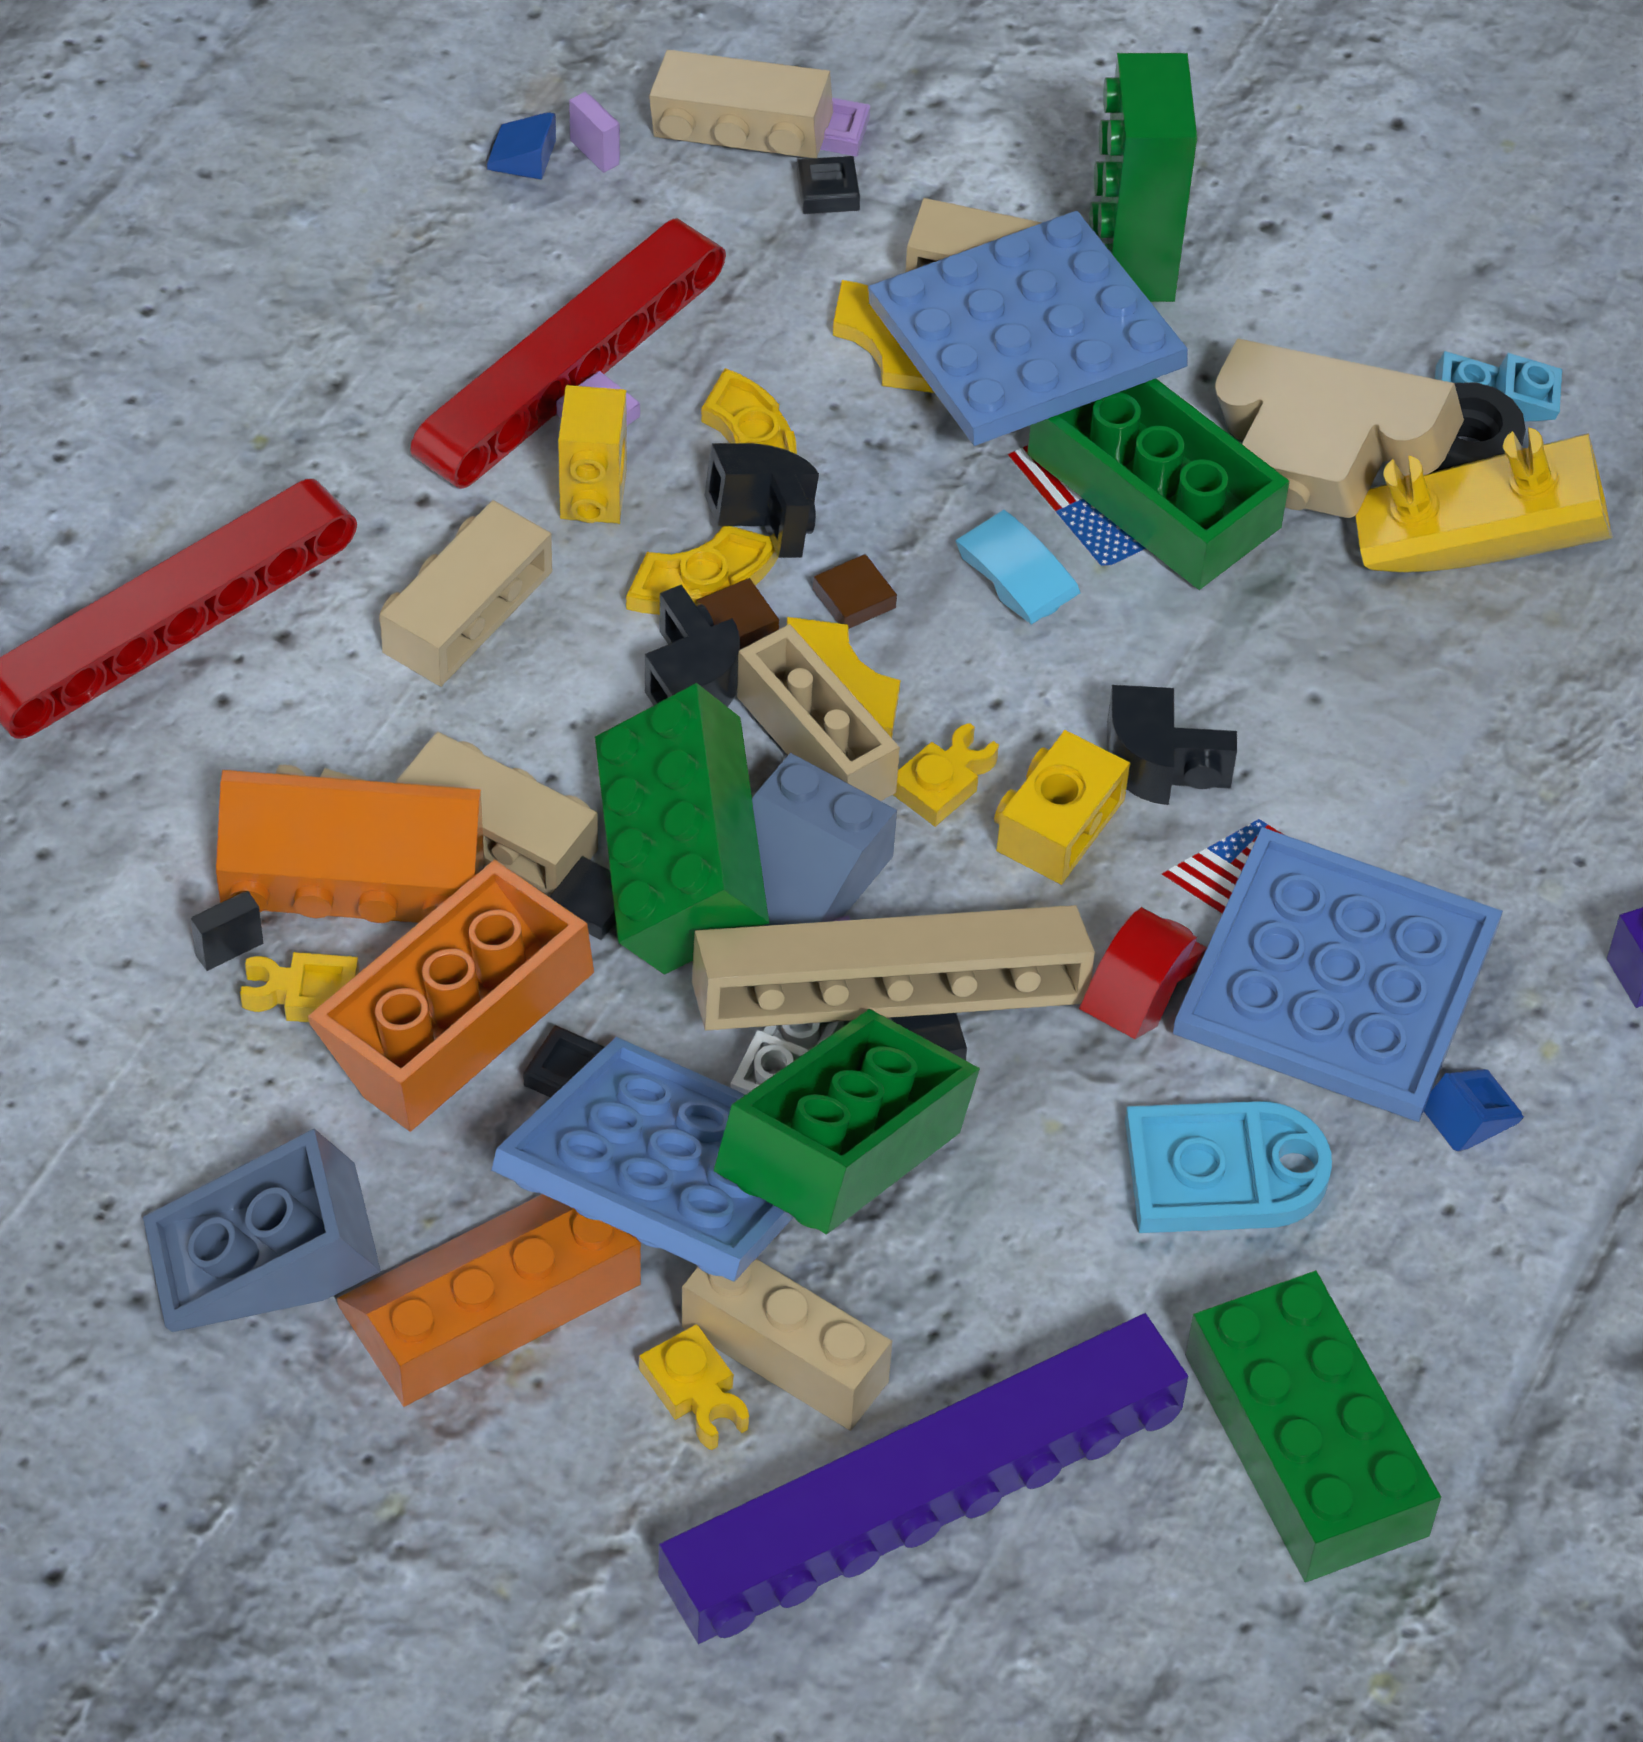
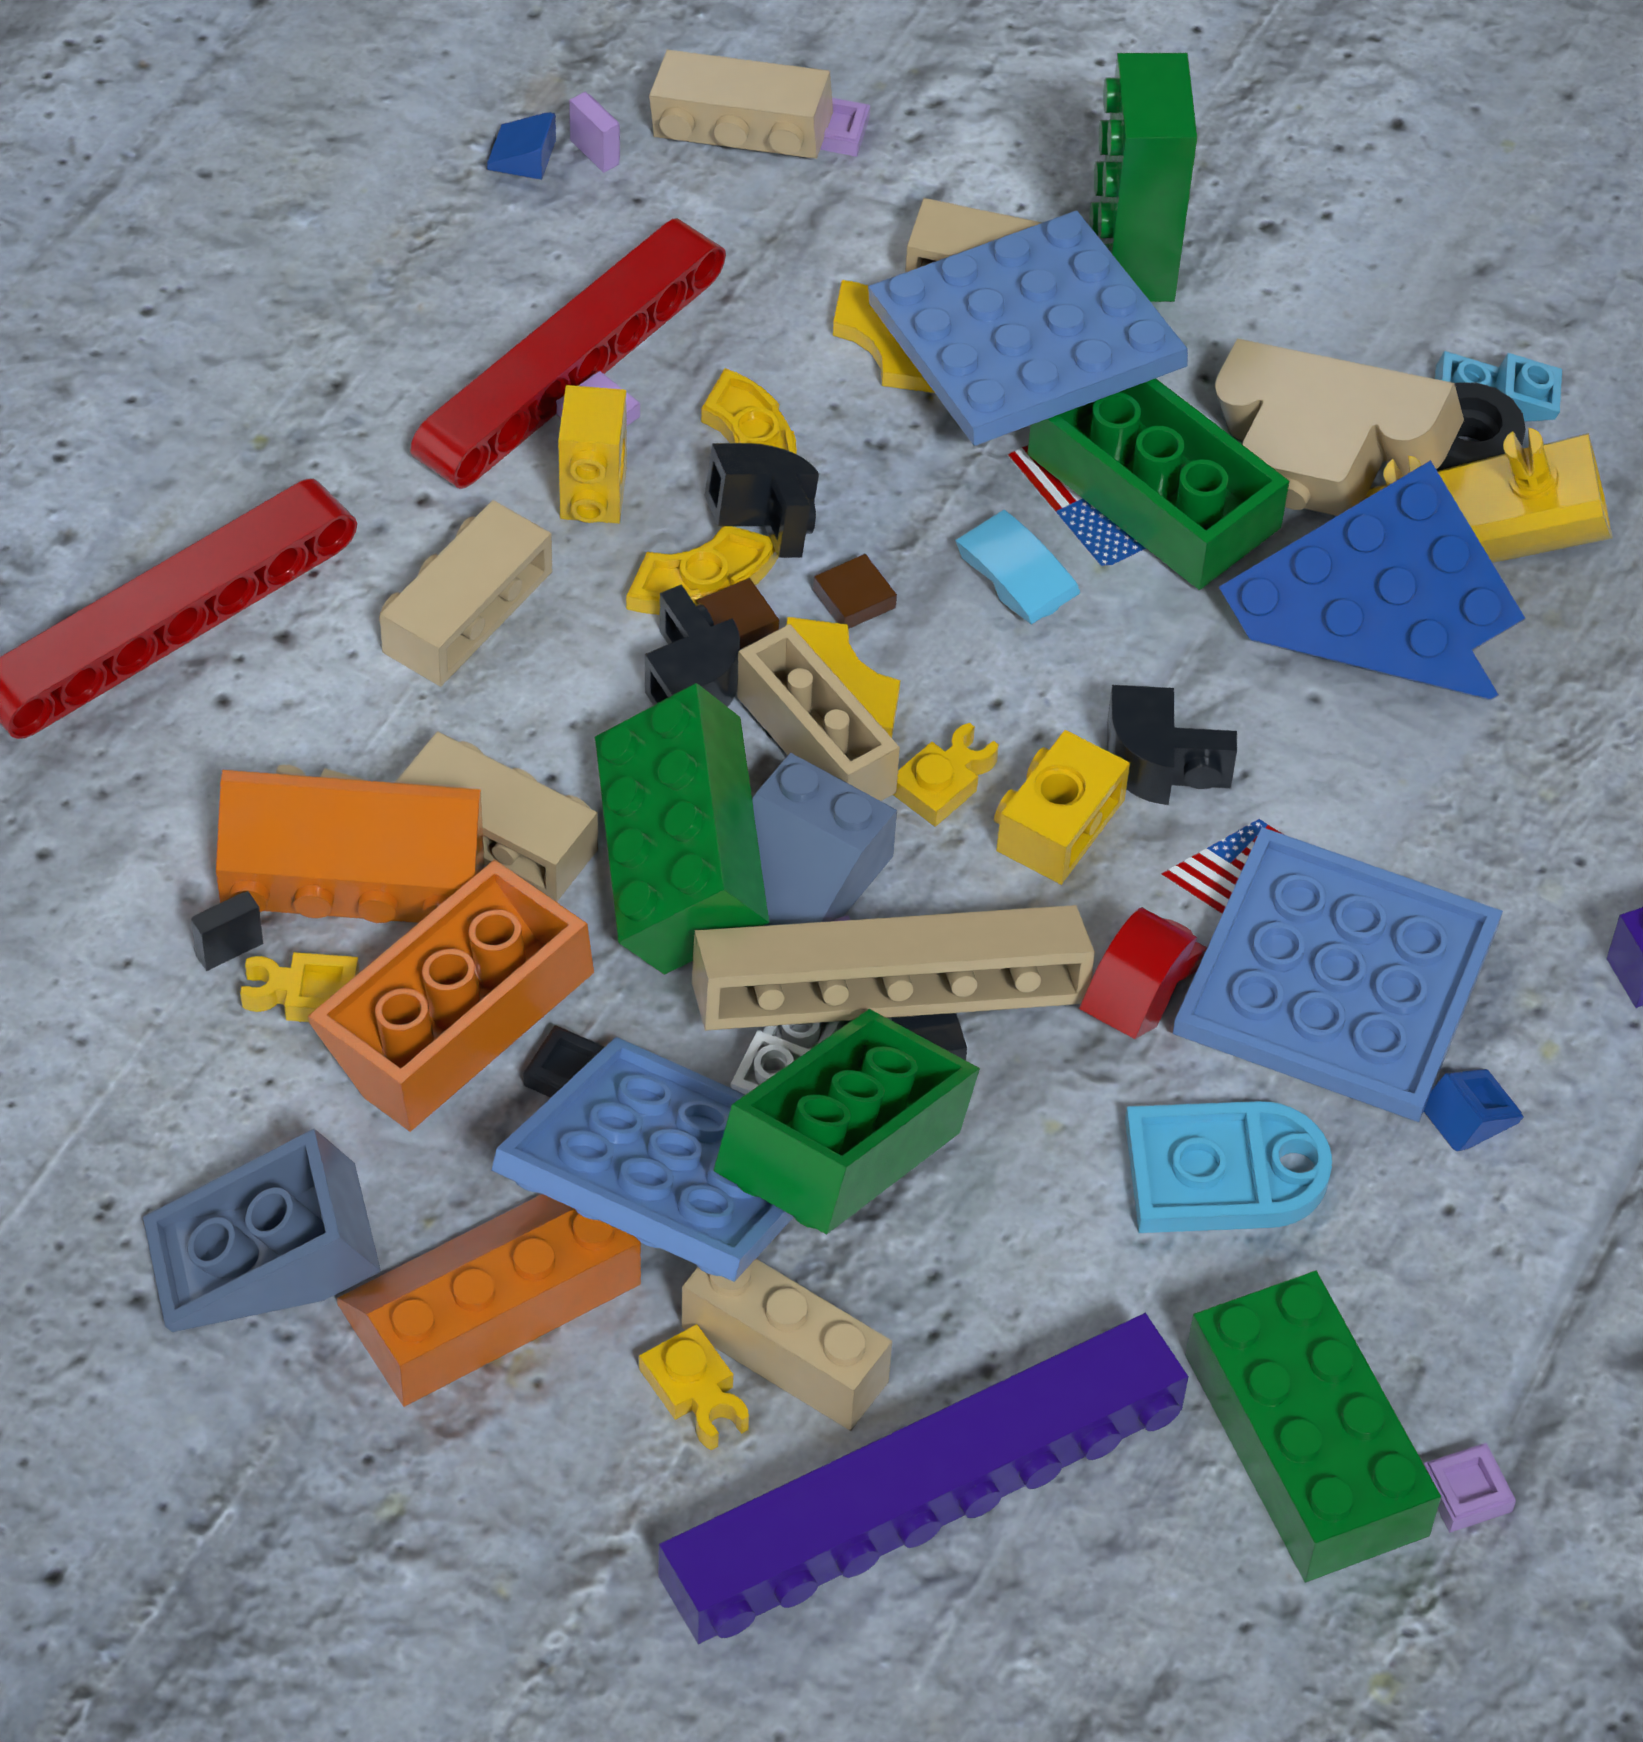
(589, 896): black tile -> none
(828, 185): black tile -> none
(1384, 590): none -> blue wing
(1470, 1487): none -> lavender tile

